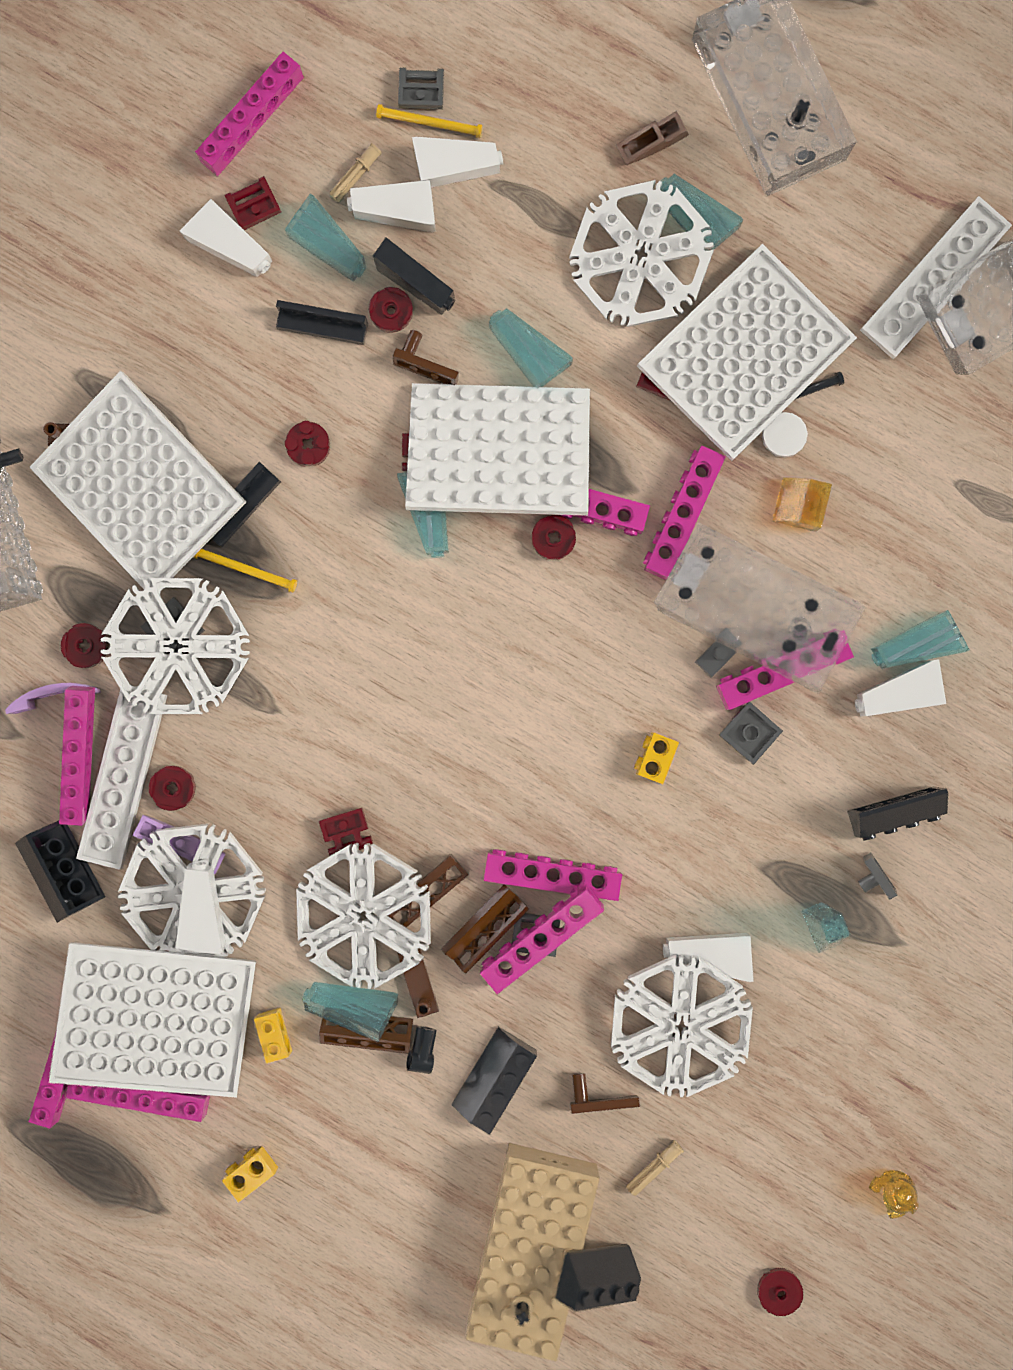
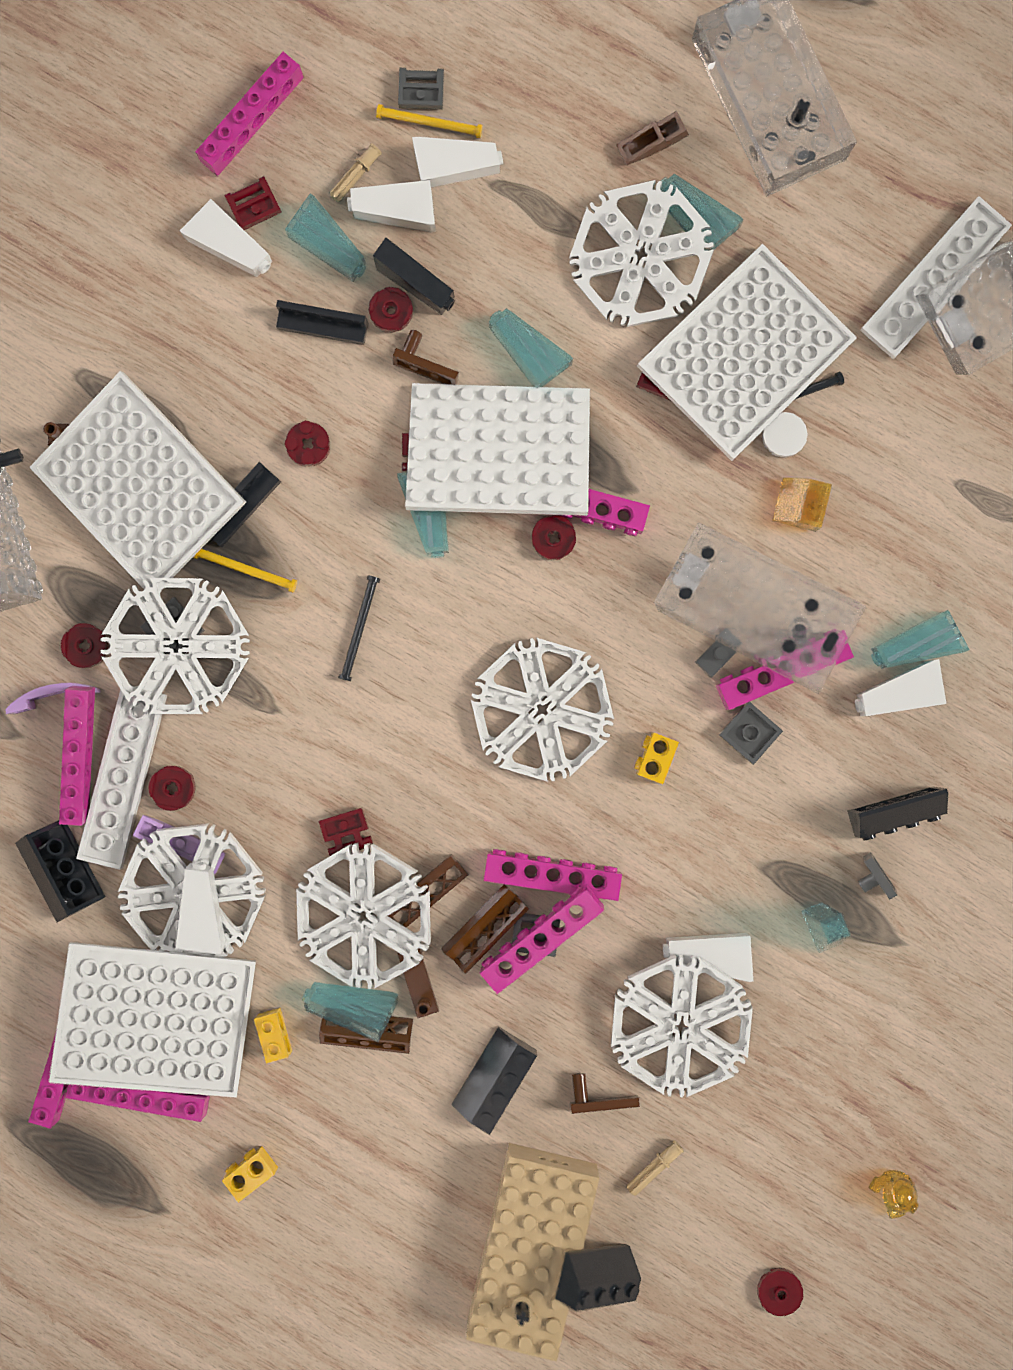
(359, 627): none -> black bar
(421, 1057): black piece -> none
(562, 716): none -> white plate
(712, 463): dark pink brick -> none

